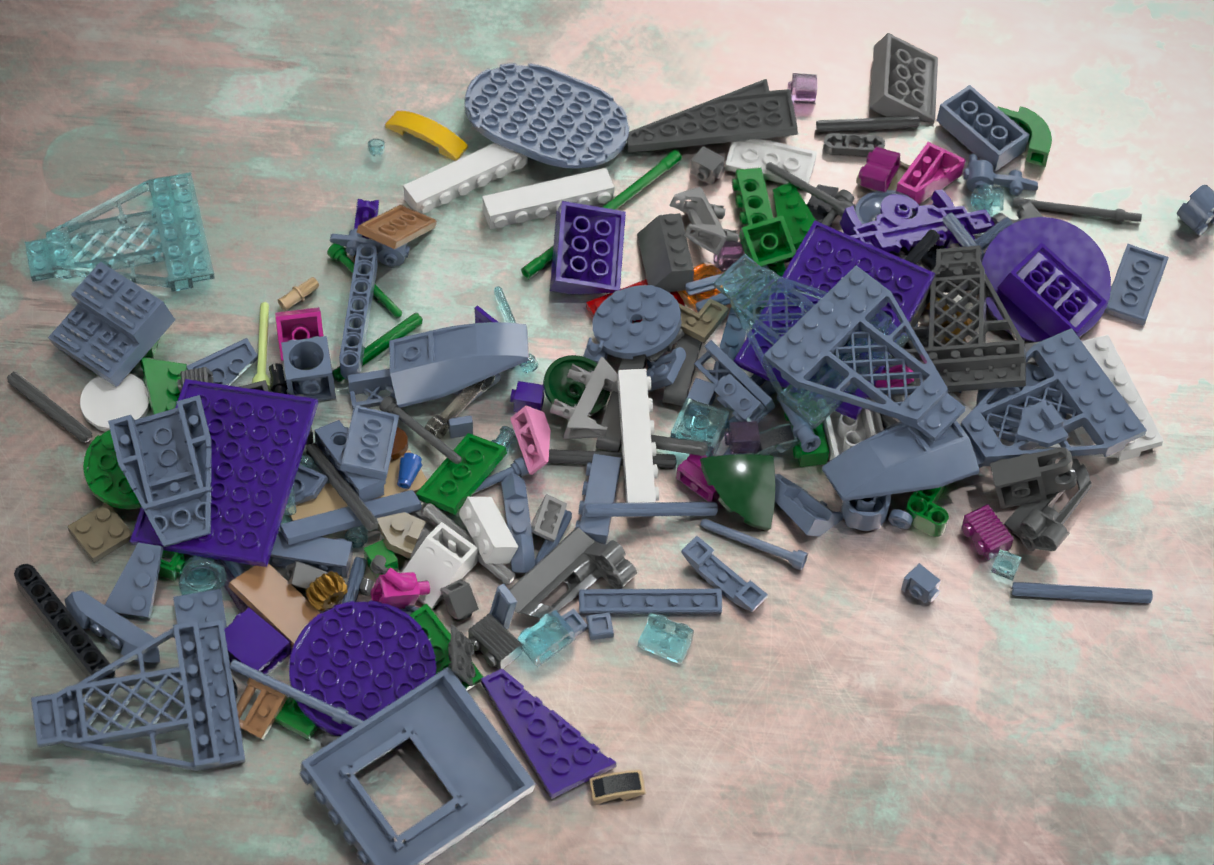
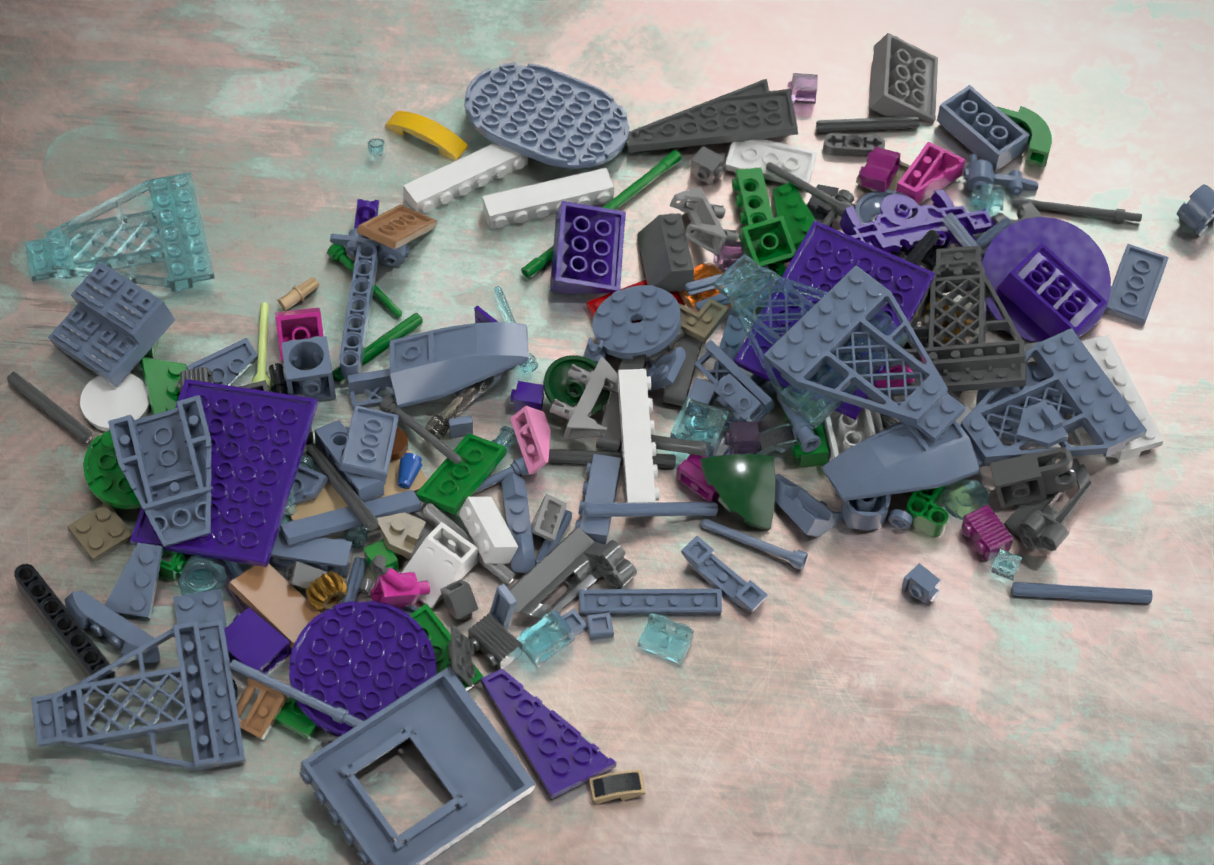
(964, 497): none -> clear light blue tile

